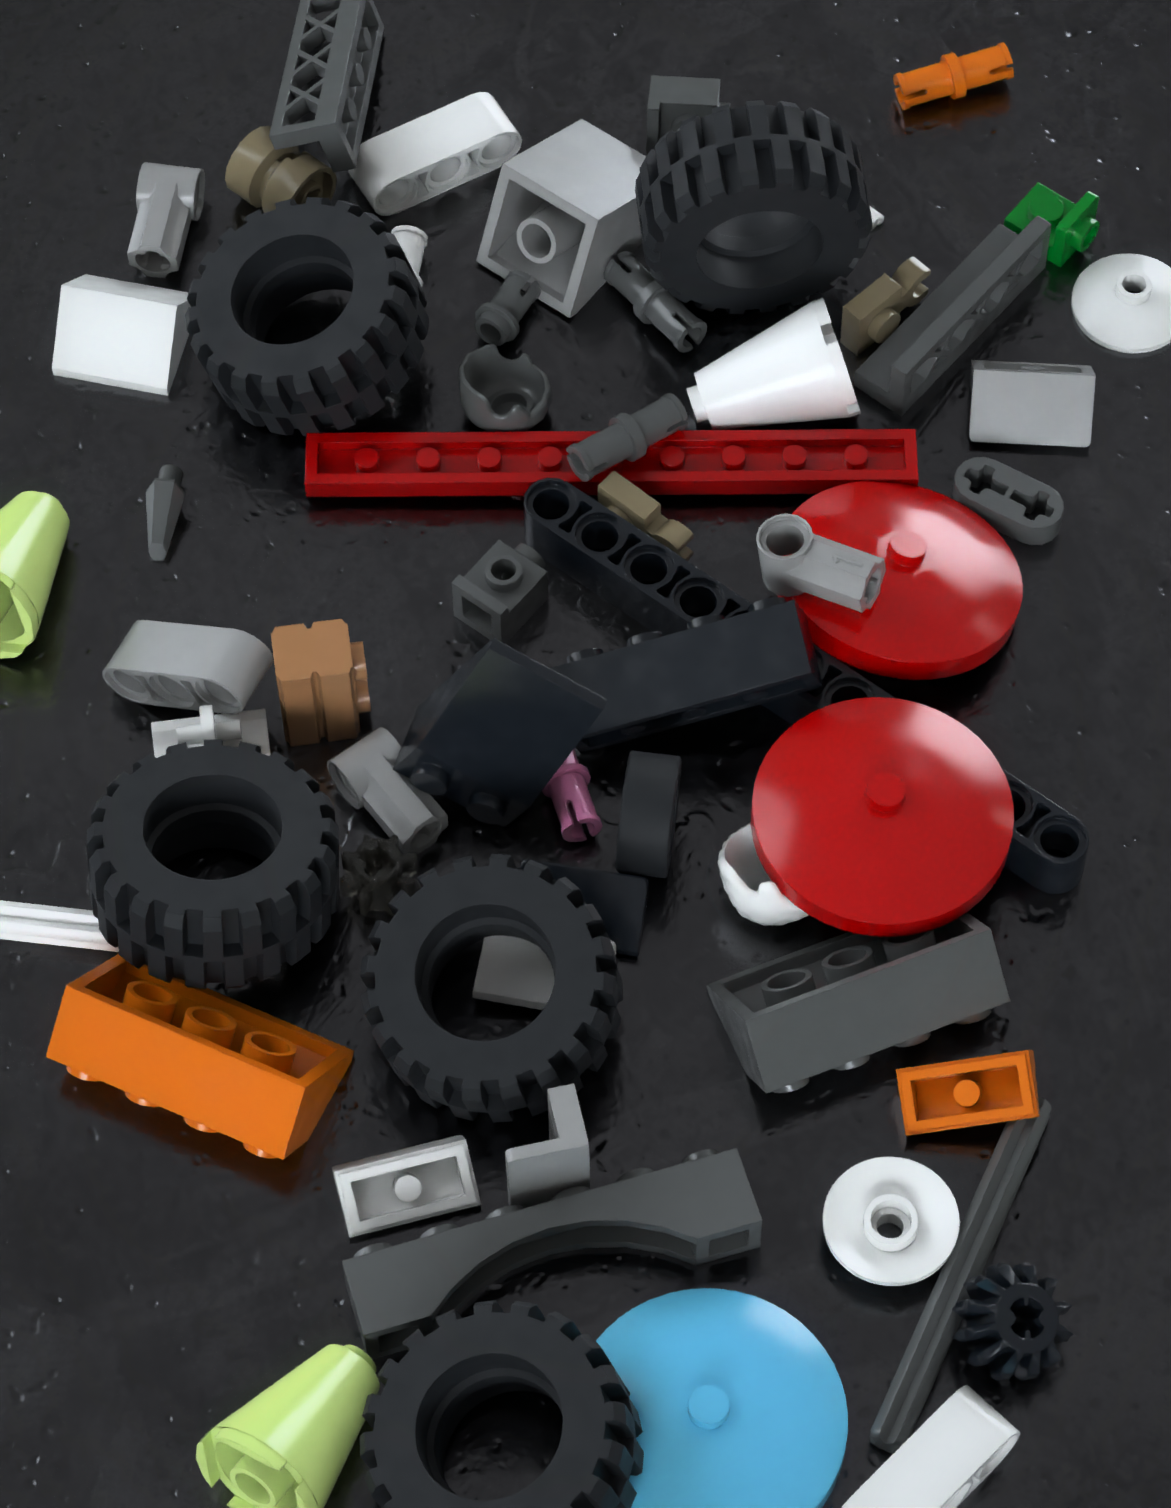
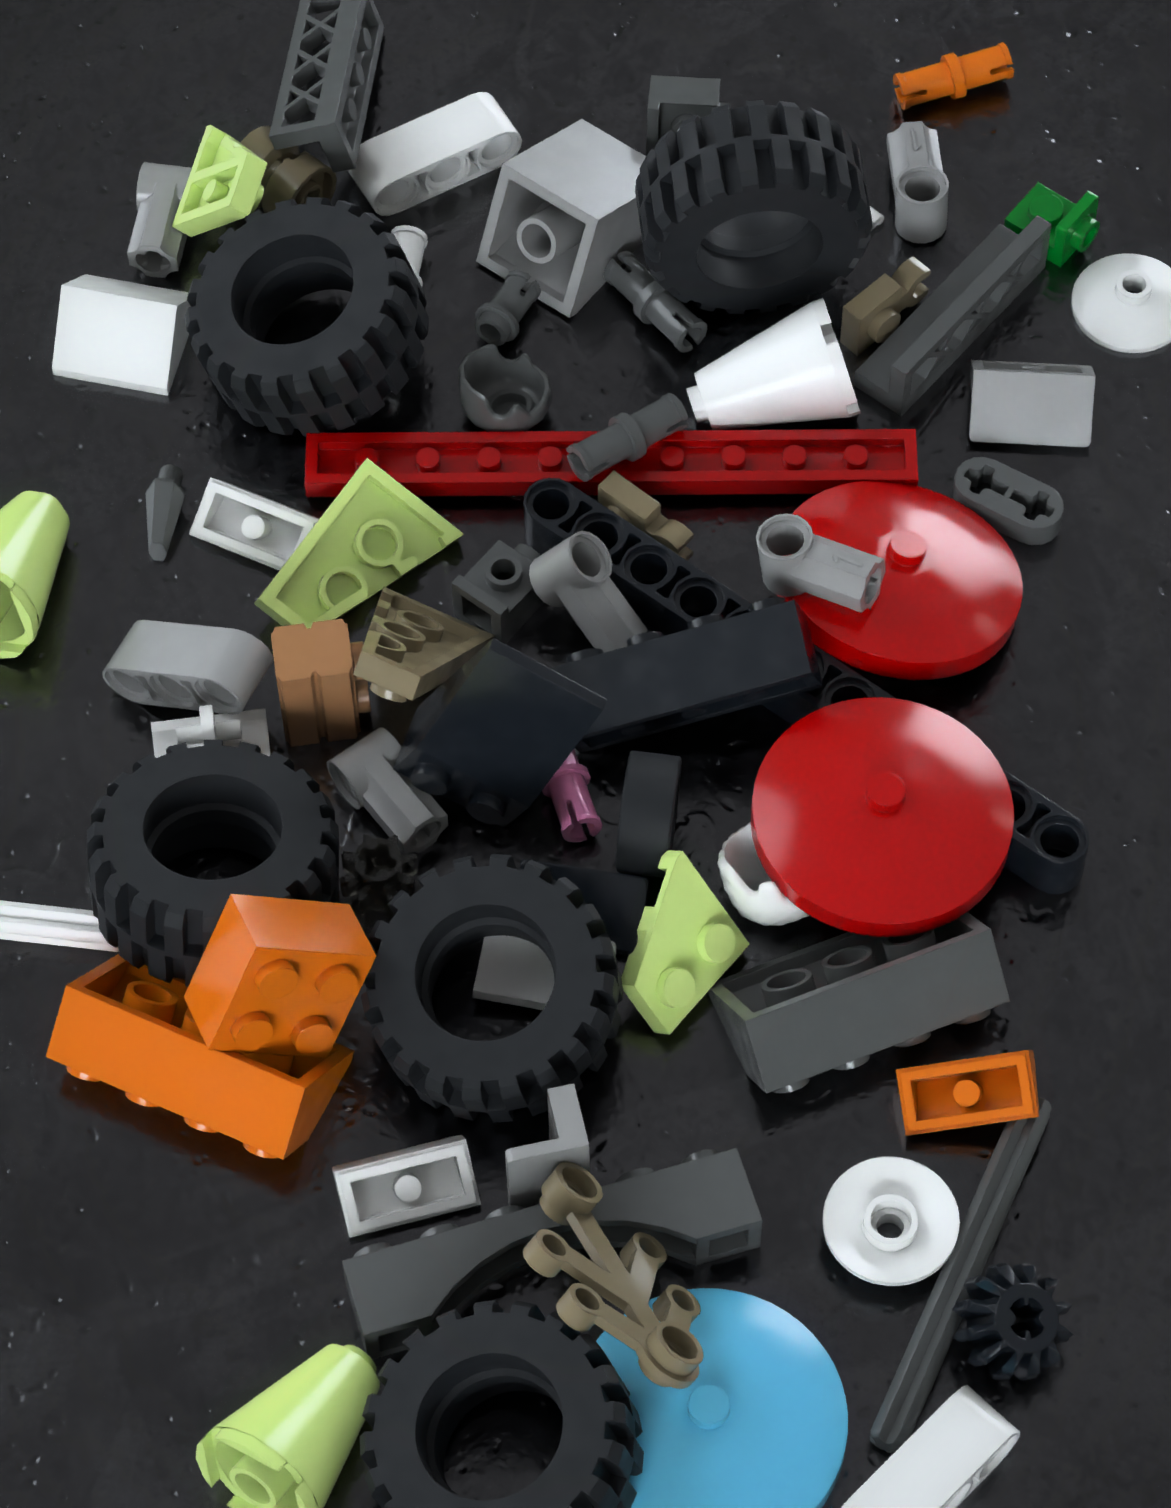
(221, 184): none -> yellowish green wing
(250, 524): none -> white slope
(279, 976): none -> orange brick
(355, 549): none -> yellowish green wing
(414, 647): none -> dark tan wing
(578, 578): none -> light grey piece
(666, 1348): none -> dark tan plant
(679, 947): none -> yellowish green wing
(918, 182): none -> light grey piece

